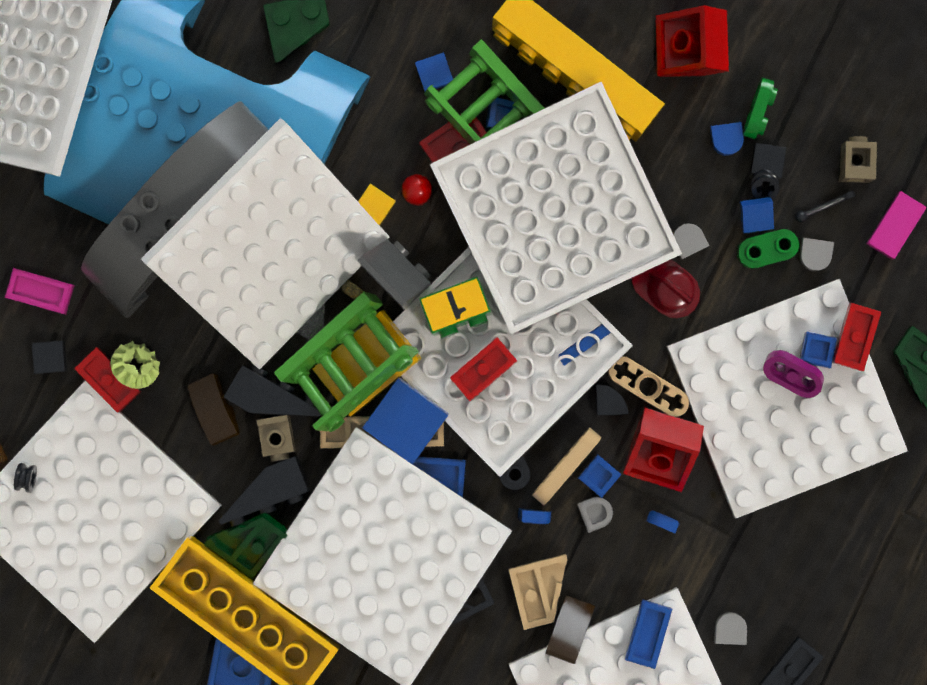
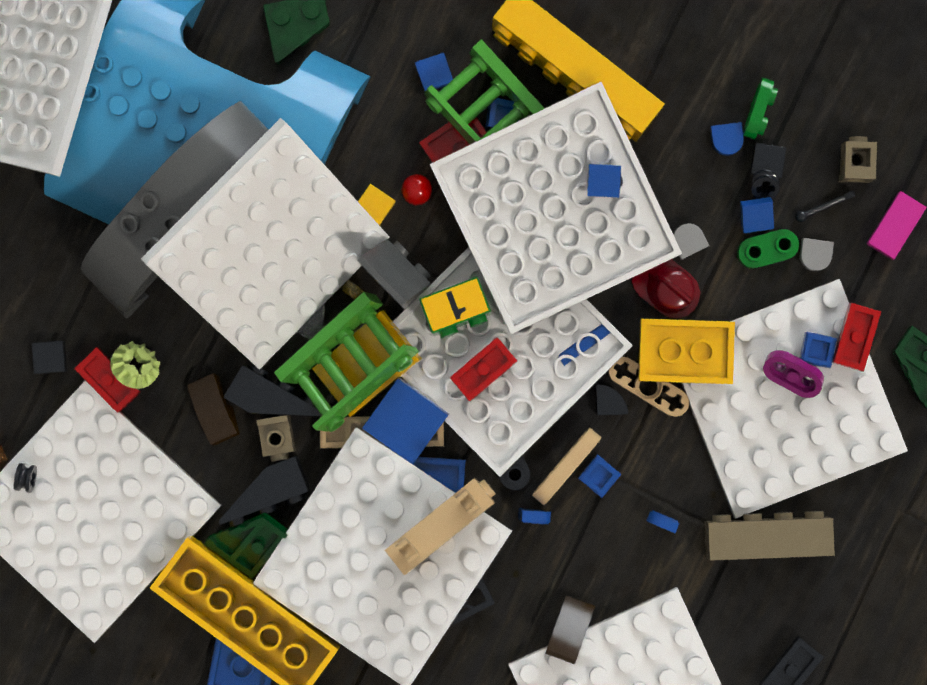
(39, 291): dark pink tile -> none
(441, 525): none -> tan brick
(538, 589): tan wing -> none
(595, 513): light grey tile -> none
(604, 180): none -> blue tile
(648, 634): blue tile -> none
(664, 449): red slope -> none
(686, 351): none -> yellow plate
(692, 42): red slope -> none
(730, 629): light grey tile -> none
(769, 537): none -> dark tan brick

